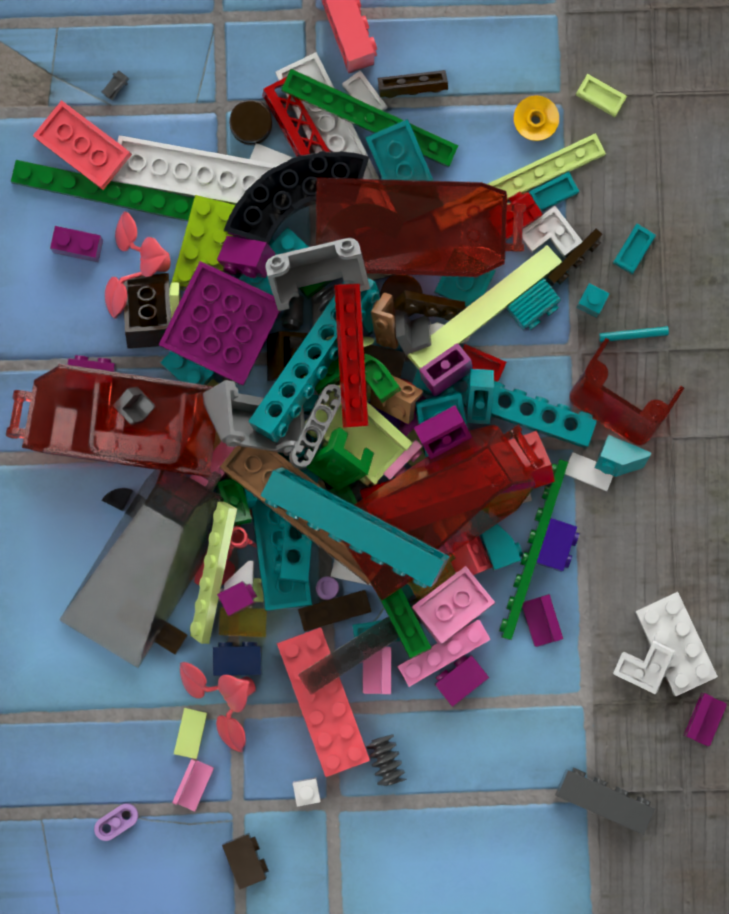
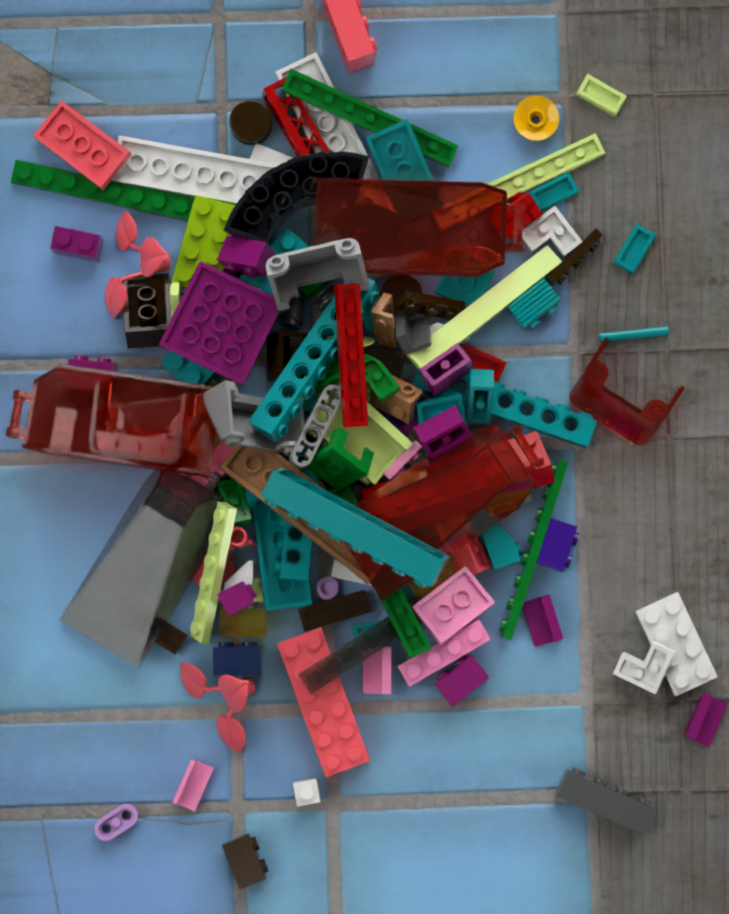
(115, 85): dark grey pin -> none
(118, 497): black tile -> none
(134, 406): dark grey panel -> none
(190, 733): yellowish green tile -> none
(361, 89): white tile -> none
(386, 761): dark grey piece -> none
(412, 84): dark brown plate -> none
(584, 471): white tile -> none
(592, 300): teal brick -> none
(620, 457): teal slope -> none

